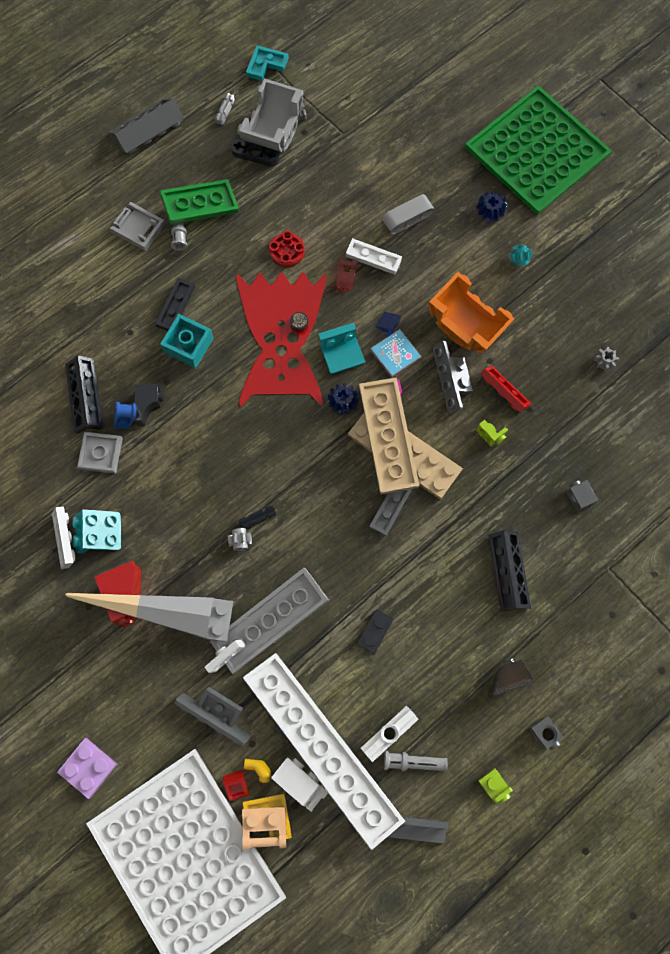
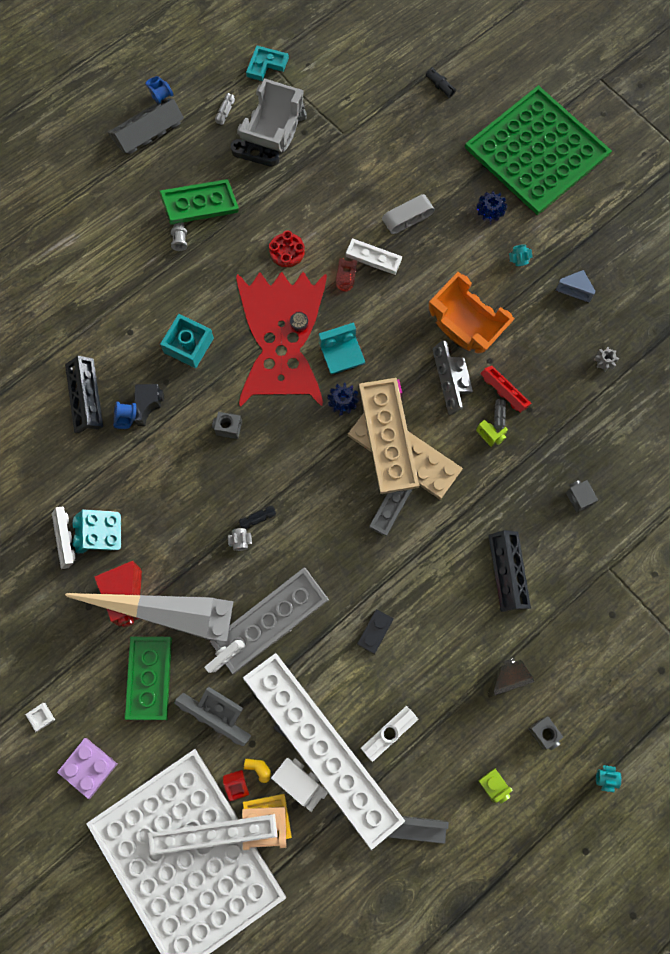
(40, 717): none -> white tile
(100, 452): light grey tile -> none
(135, 225): light grey container -> none
(148, 678): none -> green plate
(158, 89): none -> blue piece
(175, 303): black plate -> none
(212, 834): none -> white tile
(230, 432): none -> dark grey brick
(388, 322): clear blue slope -> none
(395, 353): medium azure tile -> none
(403, 762): light grey pin -> none
(440, 82): none -> black pin
(500, 412): none -> dark grey axle
(577, 286): none -> sand blue slope
(608, 778): none -> teal gear

